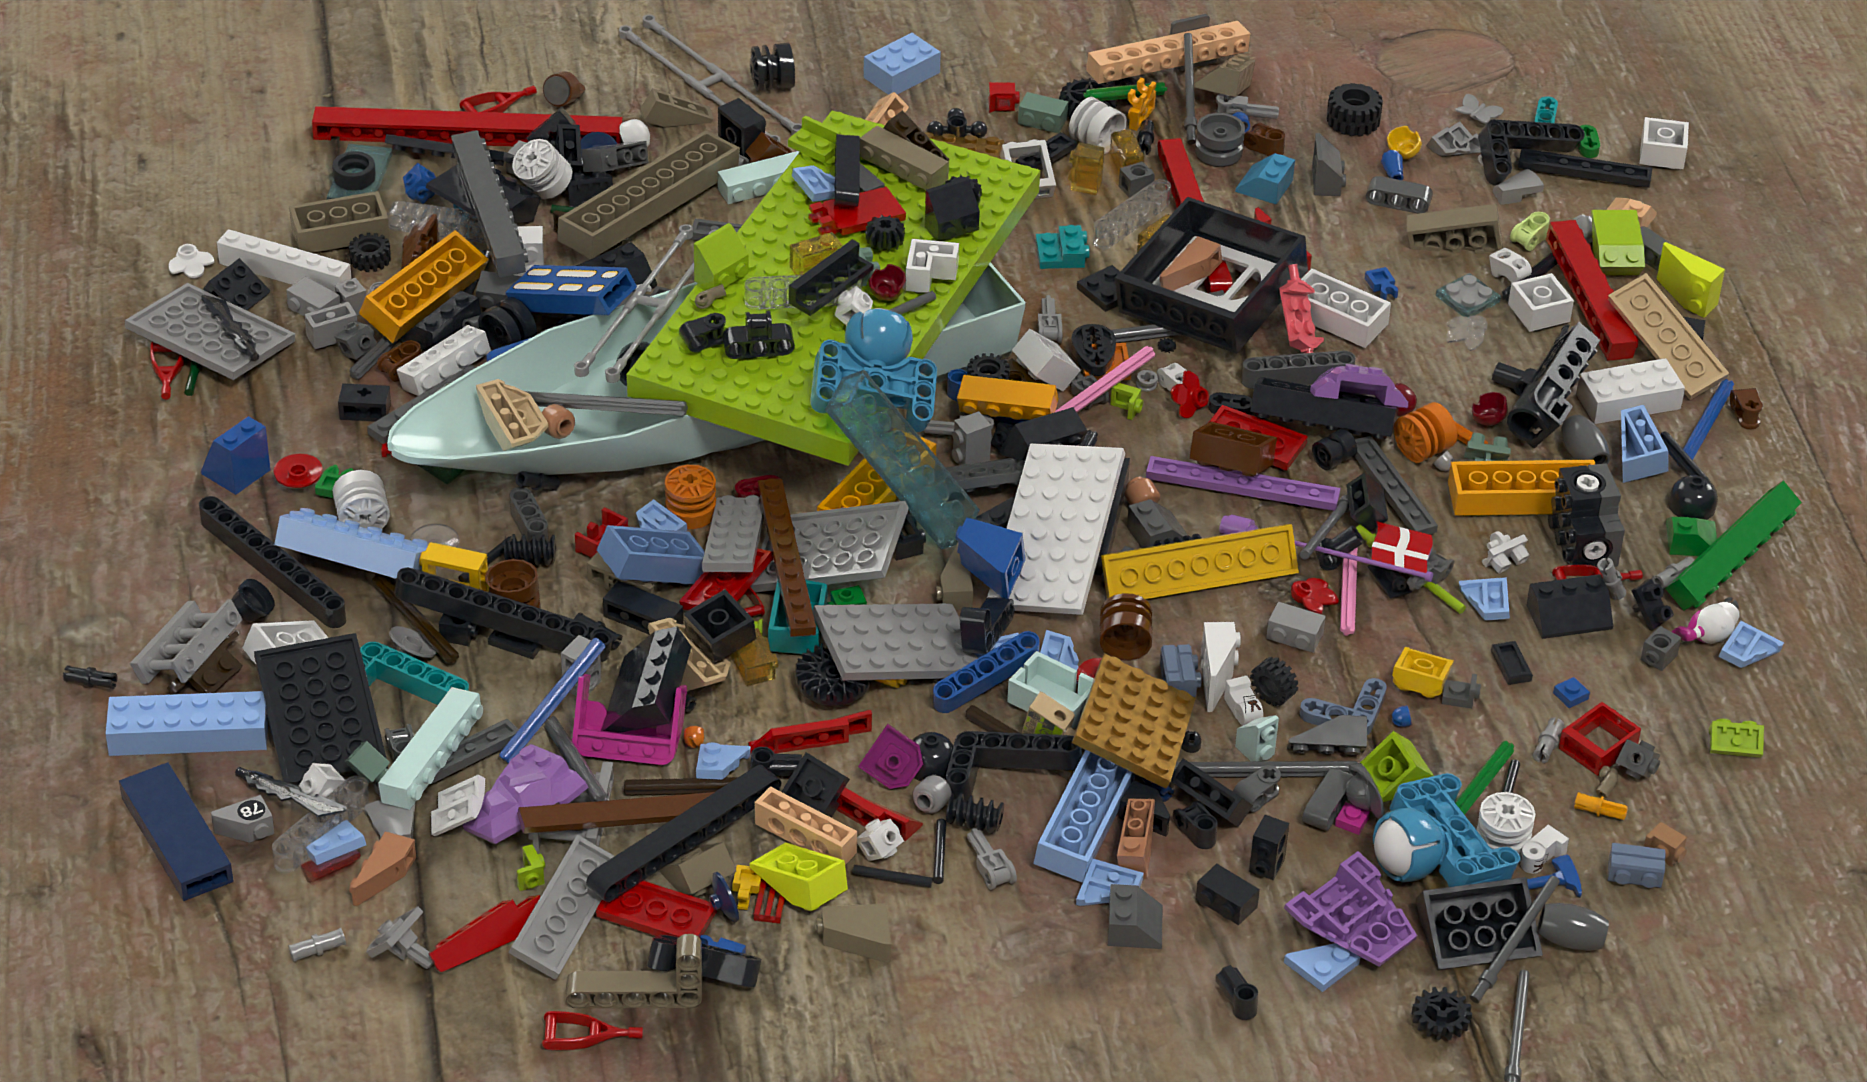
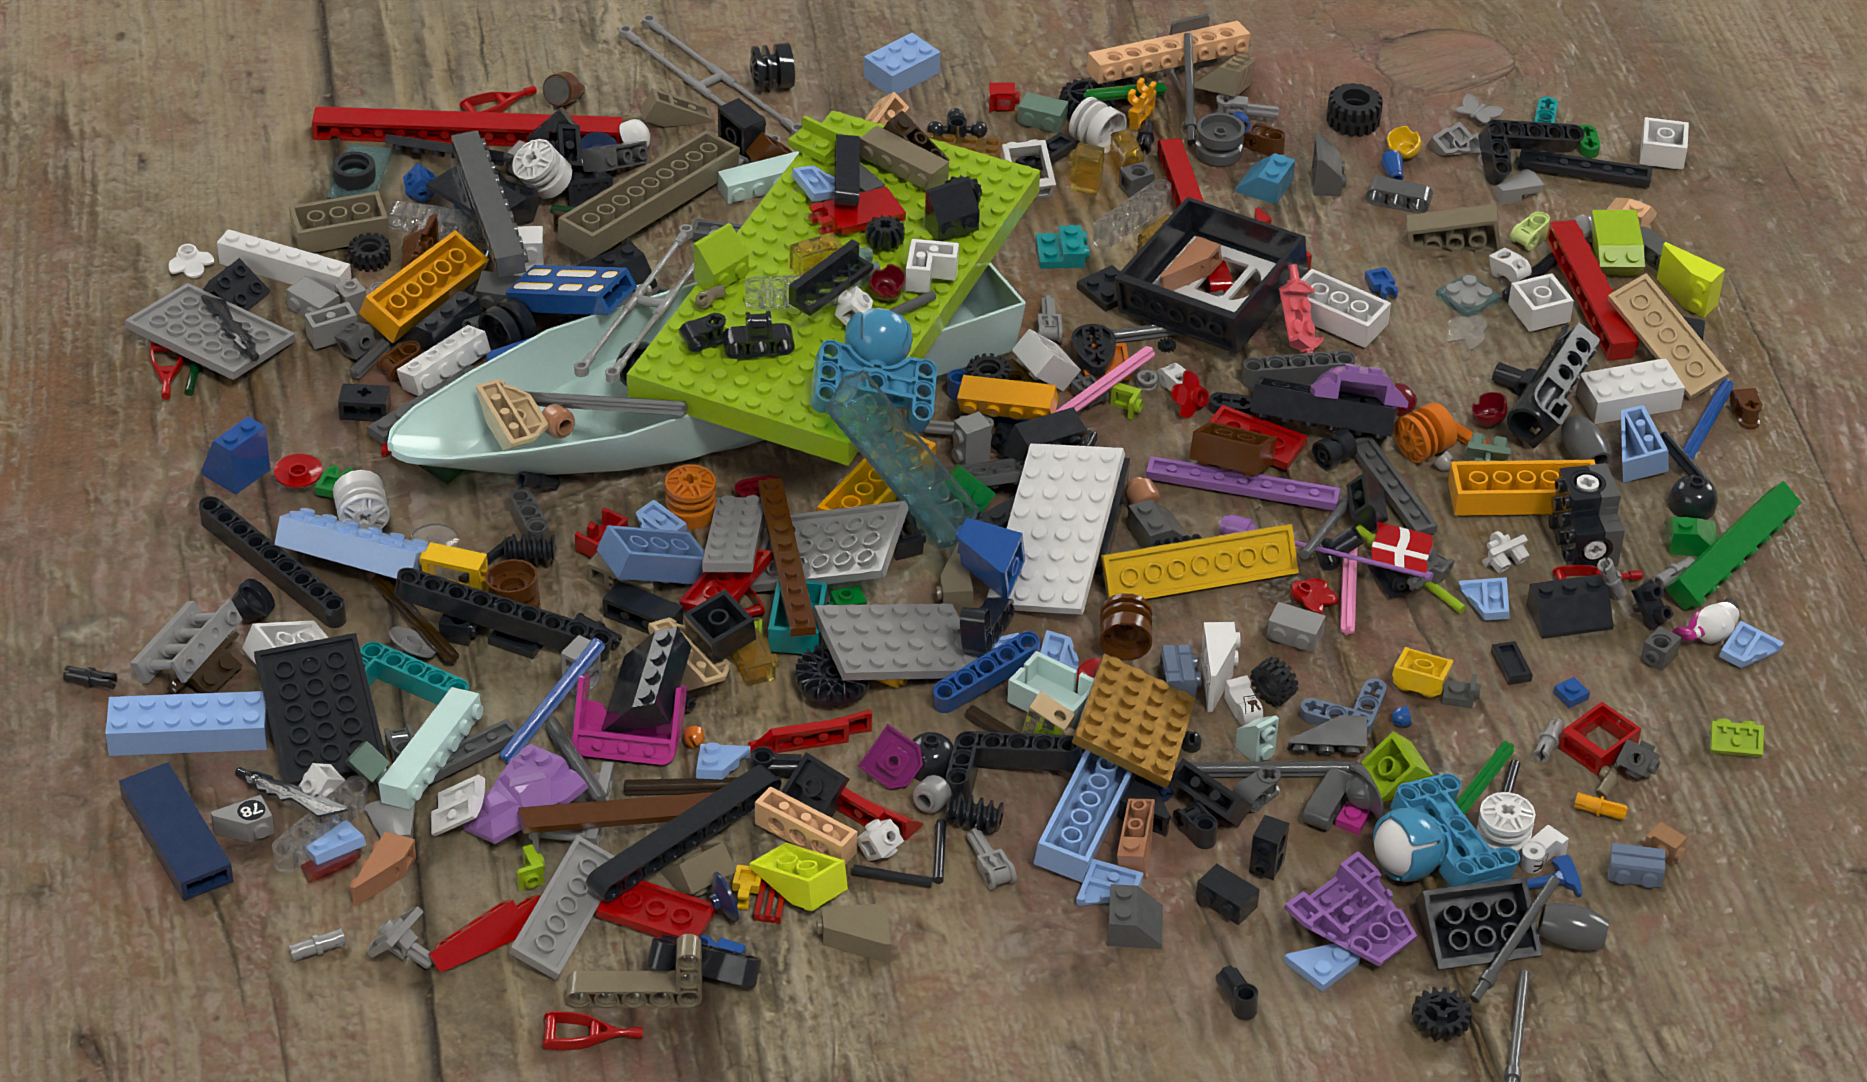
(975, 489): none -> green plate

